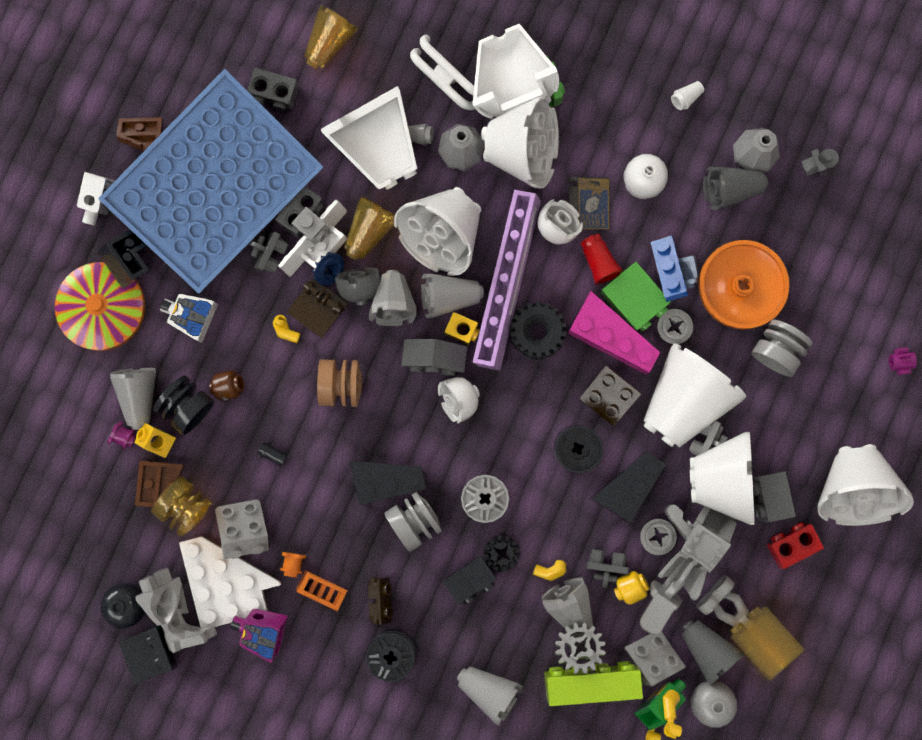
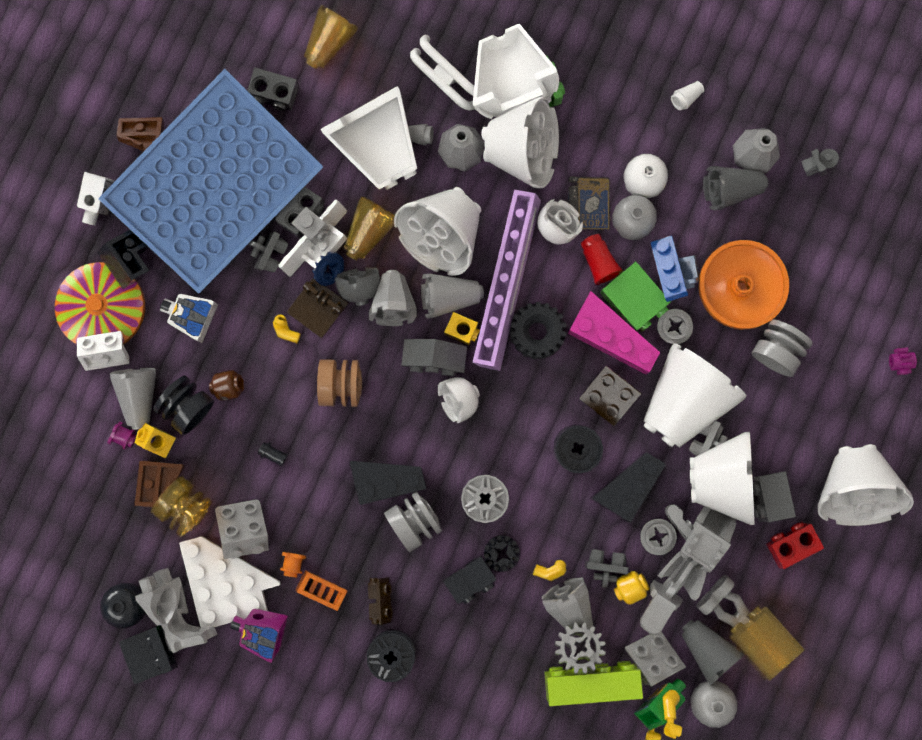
(102, 351): none -> white bracket
(489, 692): light grey cone -> none
(634, 217): none -> light grey cylinder

